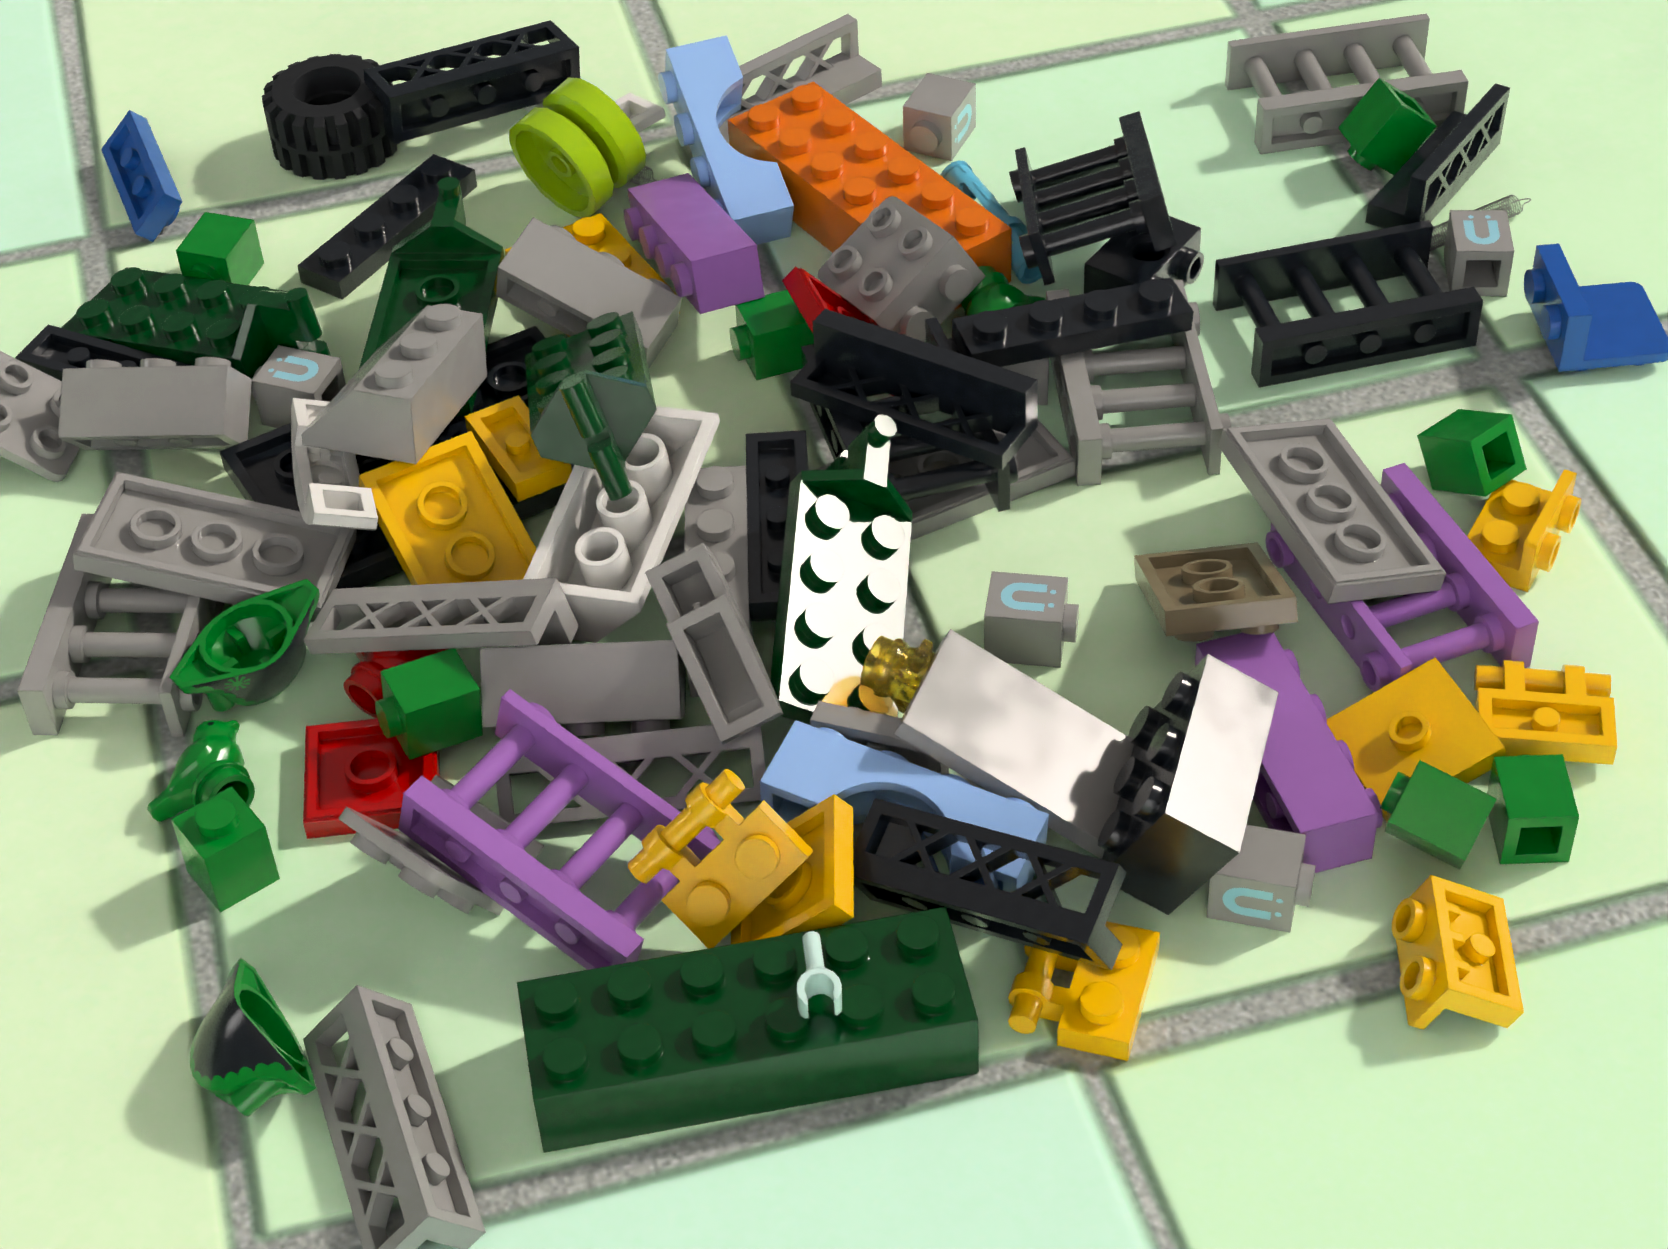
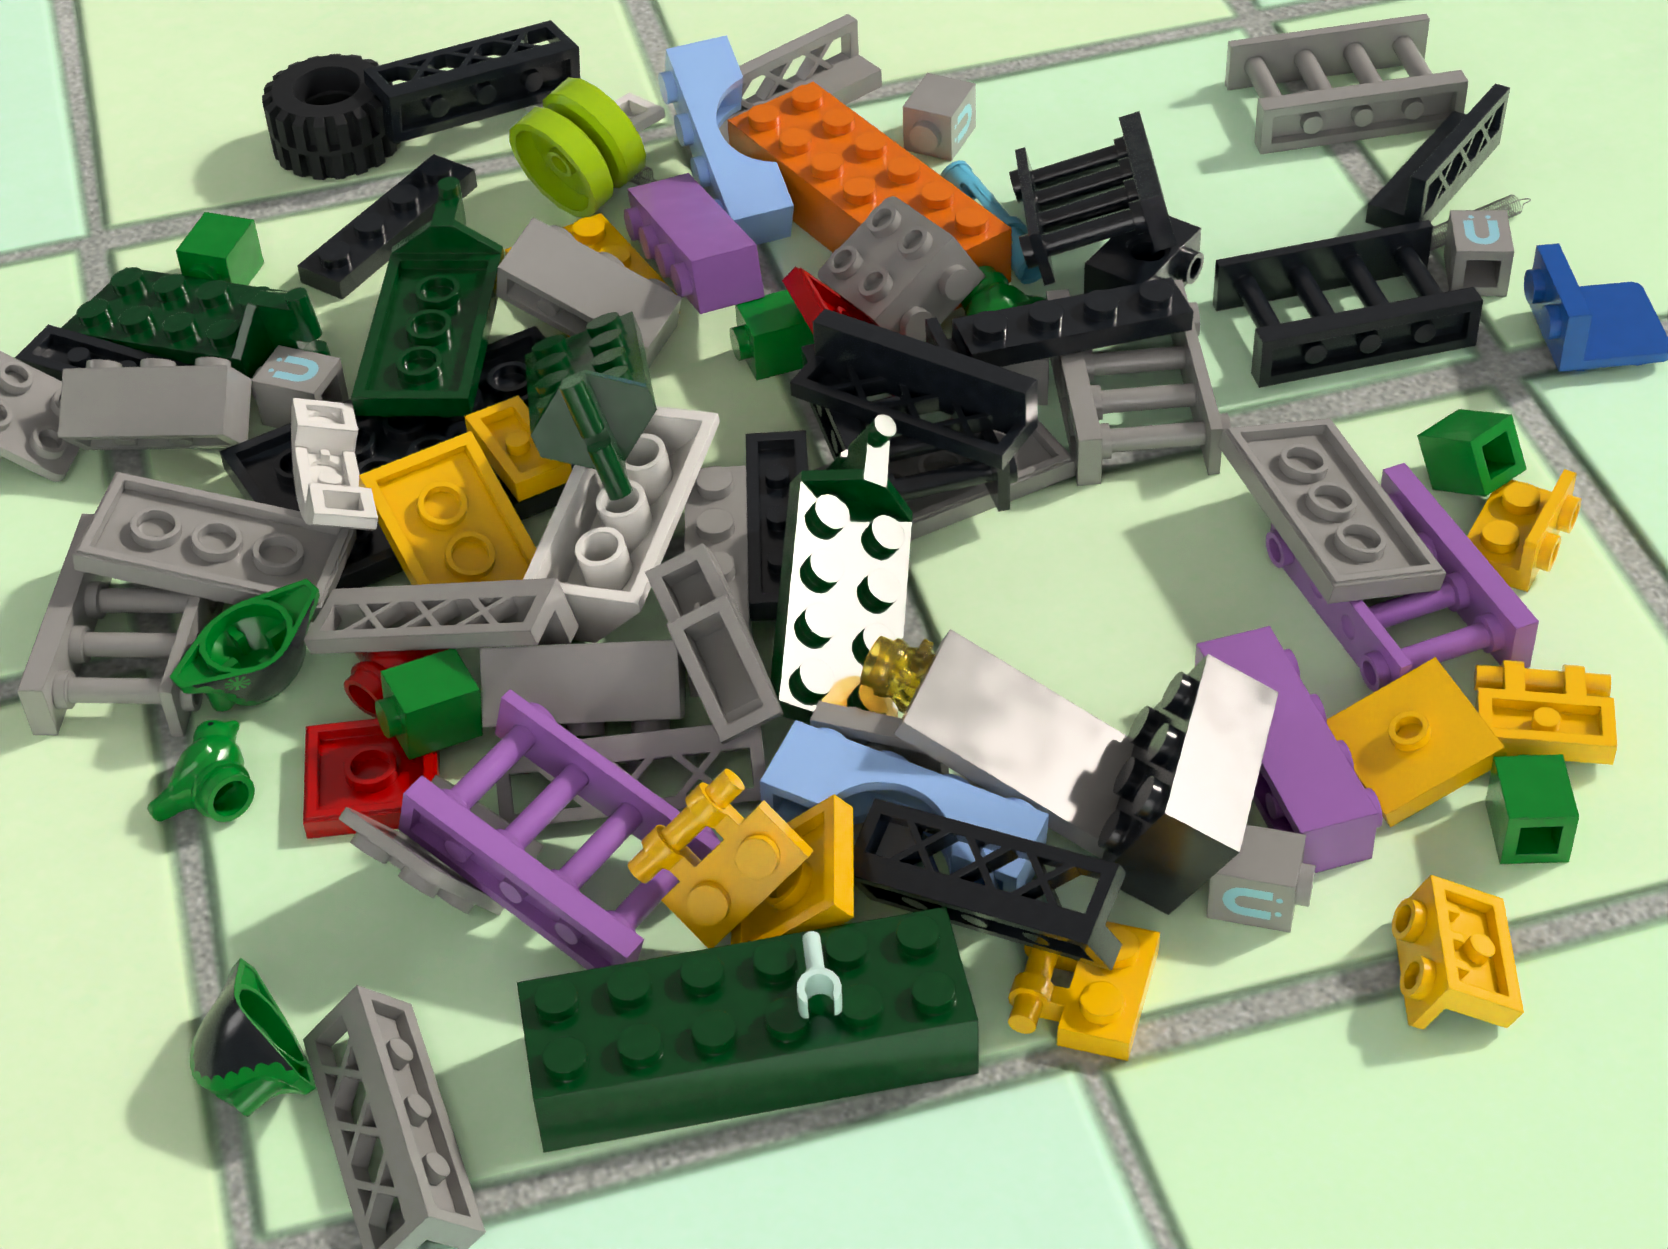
(141, 176): blue plate -> none
(225, 849): green brick -> none
(406, 388): light grey slope -> none
(1029, 618): light grey brick -> none
(1215, 591): dark tan plate -> none
(1385, 128): green brick -> none
(1436, 813): green brick -> none

